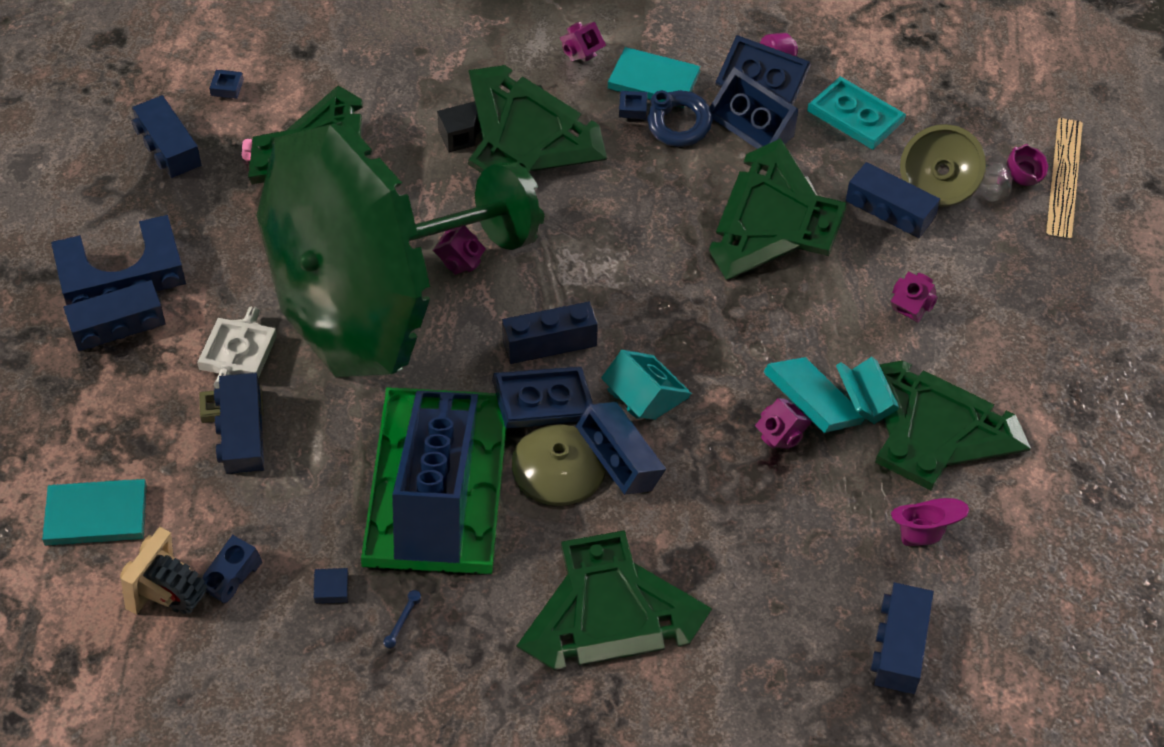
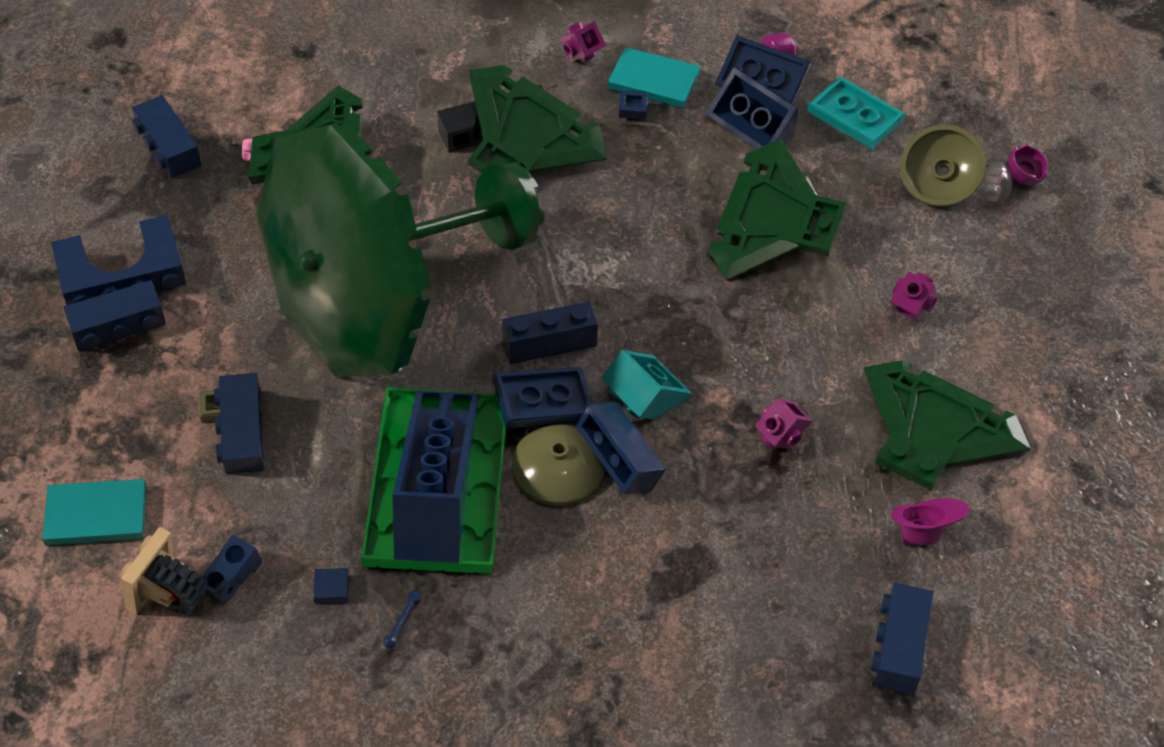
(226, 84): dark blue plate -> none
(237, 346): white plate -> none
(459, 250): magenta brick -> none
(609, 607): dark green plate -> none
(677, 98): dark blue piece -> none
(813, 394): teal tile -> none
(868, 390): teal panel -> none
(892, 199): dark blue brick -> none
(1064, 178): tan sticker -> none

